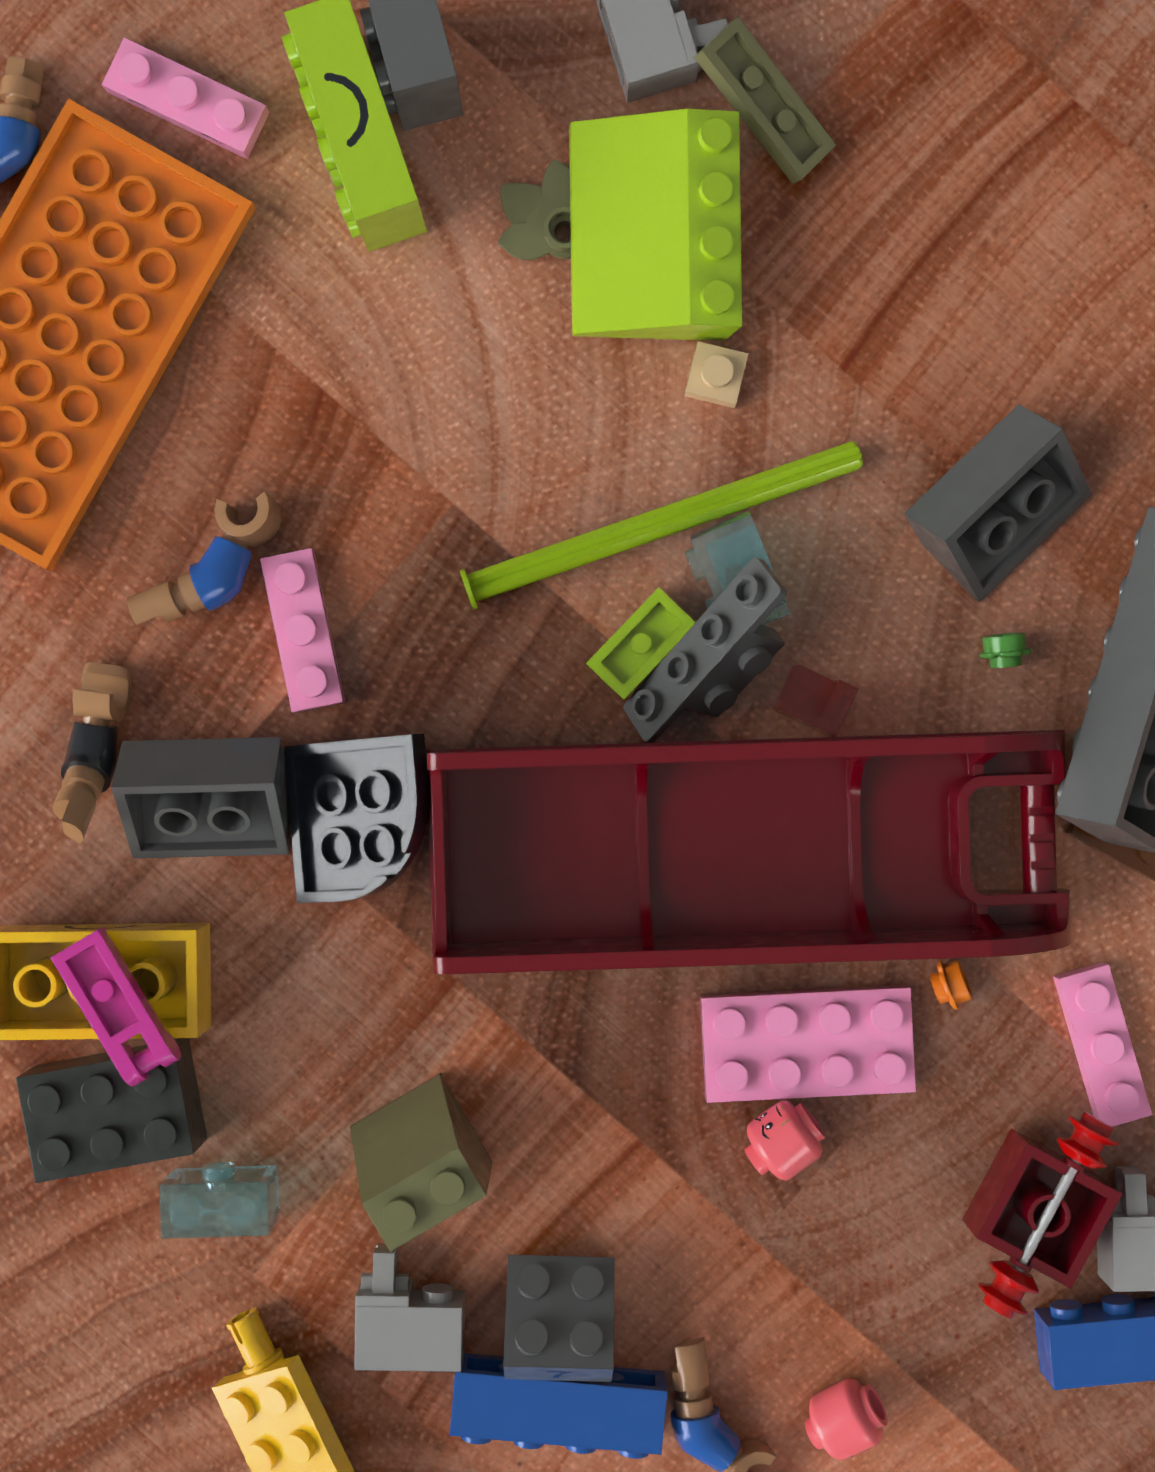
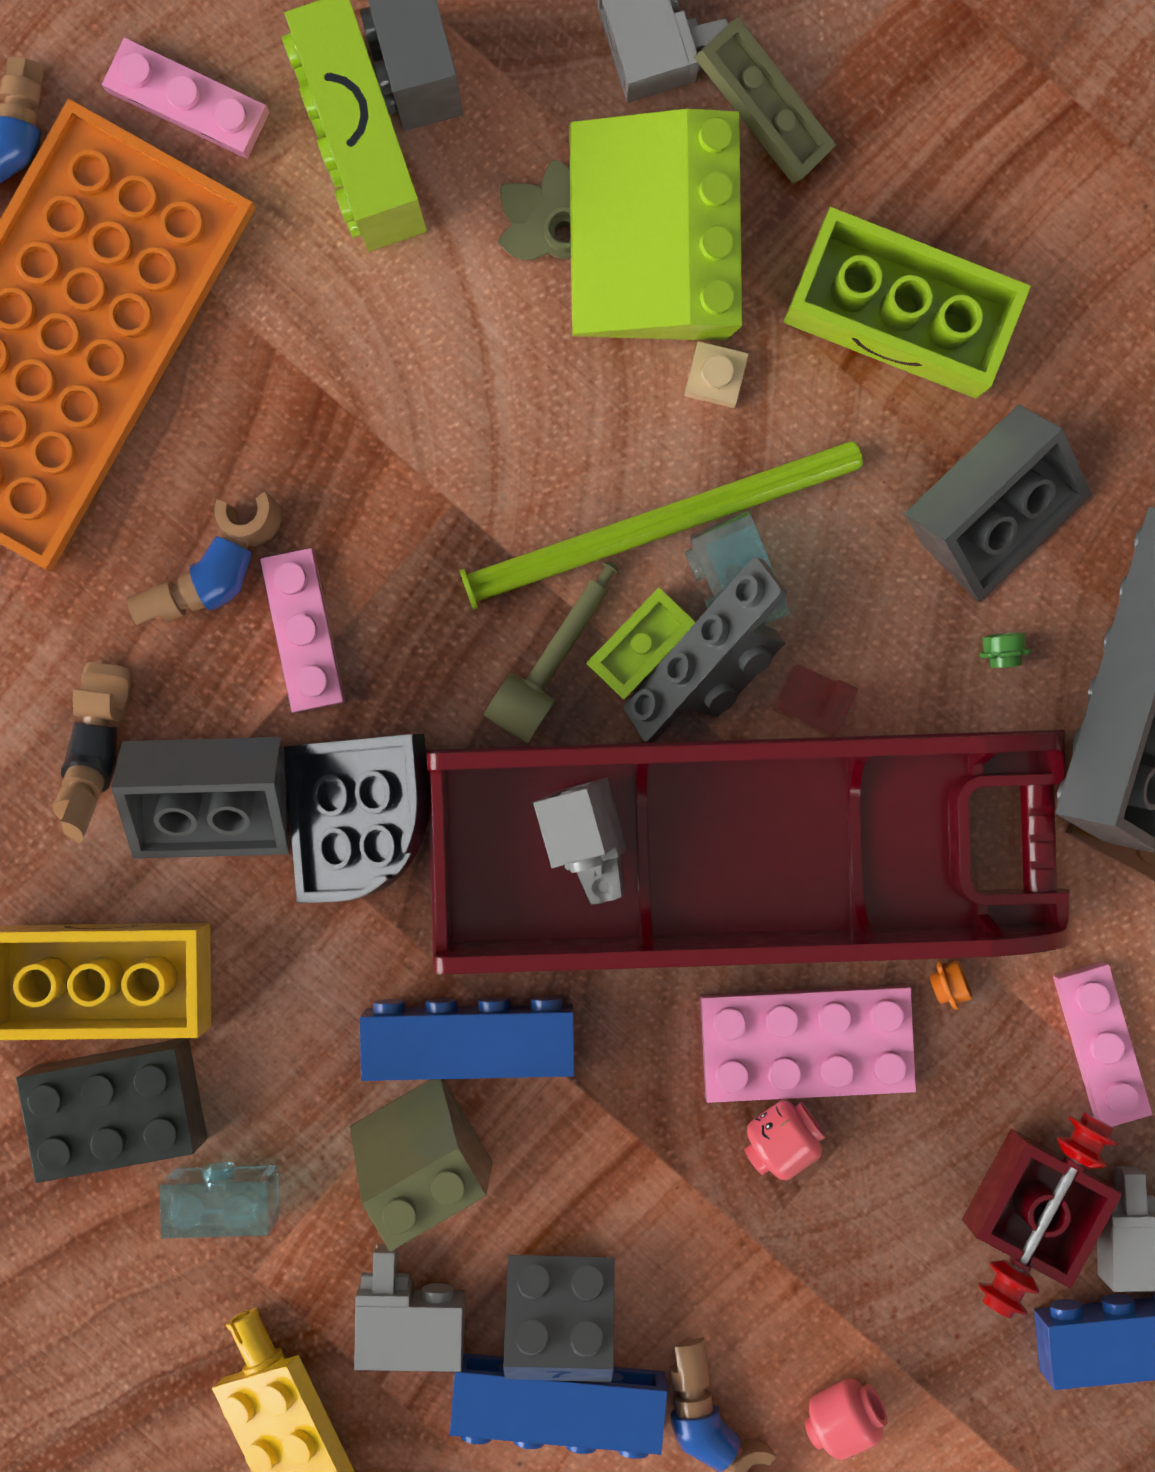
(115, 1006): dark pink plate -> none
(467, 1040): none -> blue brick
(522, 702): none -> olive piece
(585, 836): none -> light grey hinge
(906, 304): none -> lime brick

